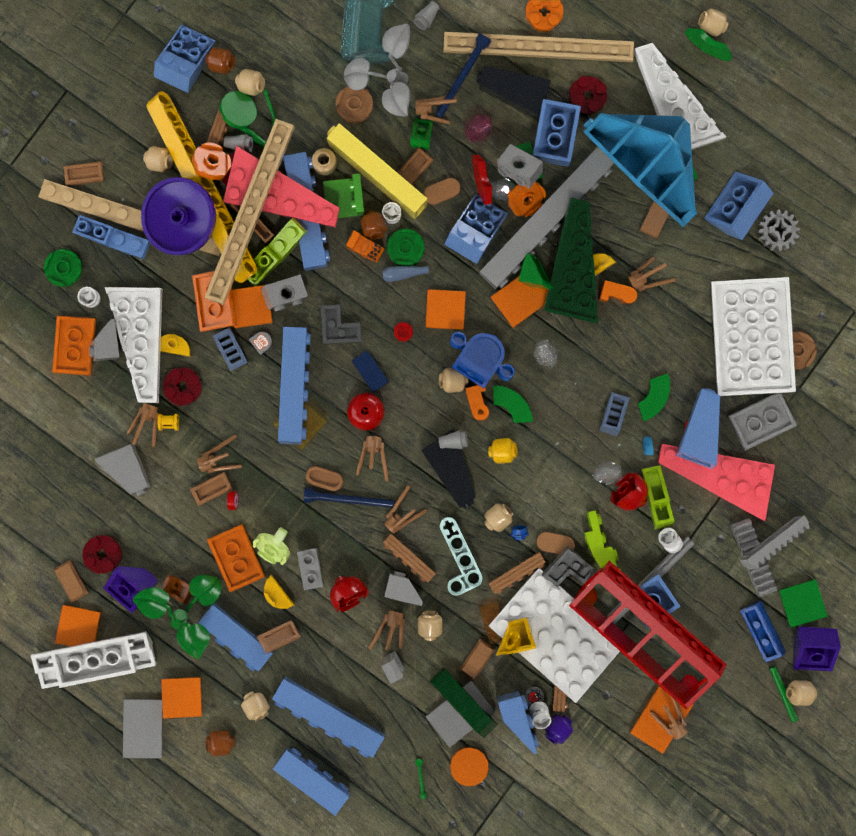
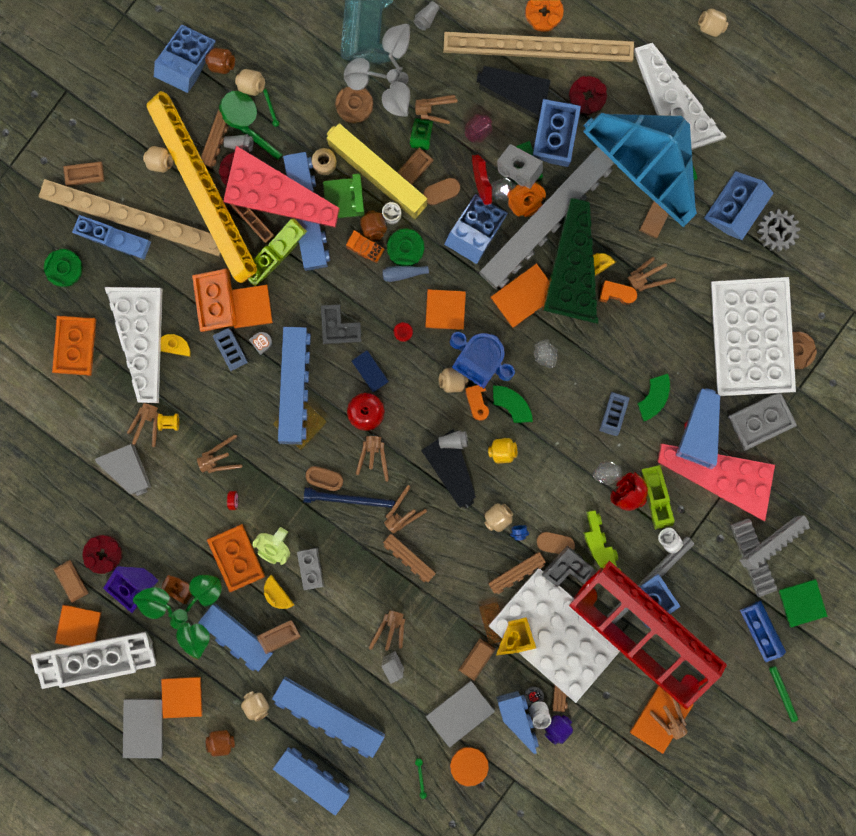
(85, 295): white wheel -> none
(105, 343): light grey slope -> none
(176, 377): dark red plate -> none
(178, 216): dark purple dish -> none
(205, 168): orange plate -> none
(211, 489): medium nougat tile -> none
(249, 212): tan plate -> none
(294, 287): light grey brick -> none
(347, 592): red cylinder -> none
(402, 589): light grey slope -> none
(429, 625): tan head -> none
(458, 553): light aqua beam -> none
(463, 703): dark green beam -> none
(481, 43): dark blue piece -> none
(533, 274): green slope -> none
(647, 445): dark azure tile -> none
(708, 45): green tile -> none
(801, 693): tan head -> none
(816, 648): dark purple slope -> none

